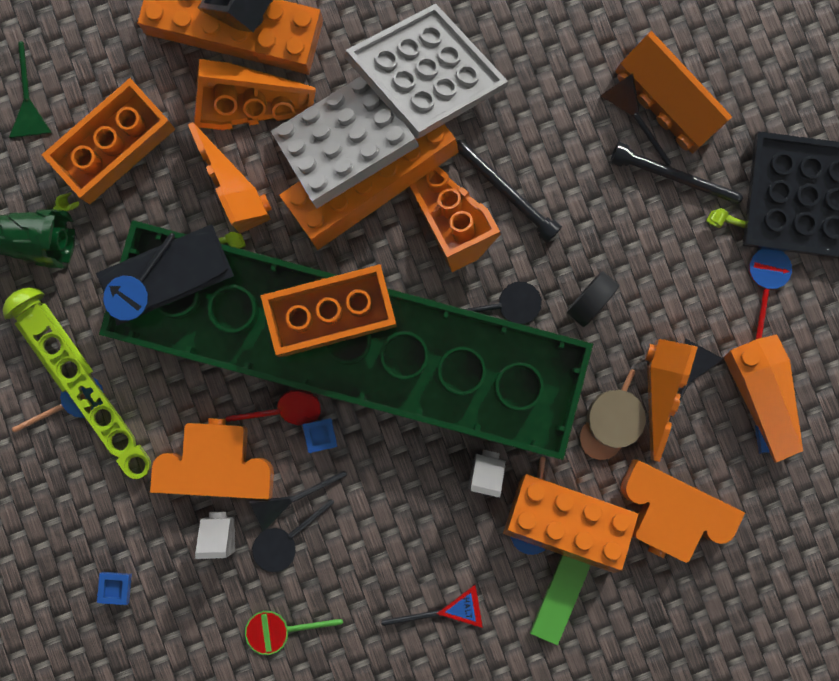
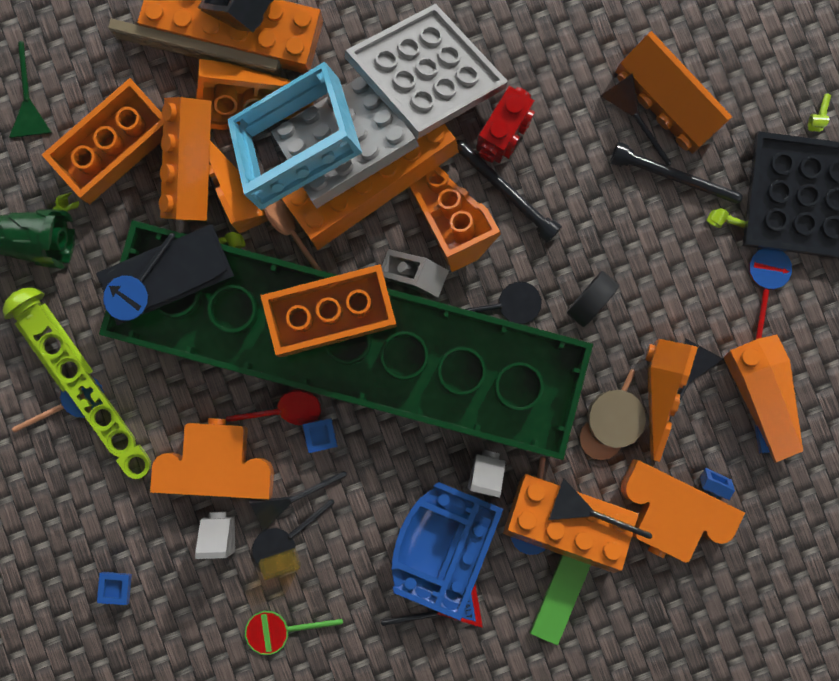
(185, 158): none -> orange slope
(192, 47): none -> dark tan tile
(279, 564): none -> clear yellow piece
(283, 222): none -> nougat piece
(306, 165): none -> medium azure window
(414, 272): none -> light grey slope
(443, 549): none -> blue slope
(508, 119): none -> red brick
(572, 505): none -> black piece
(716, 484): none -> blue plate
(818, 122): none -> lime hand

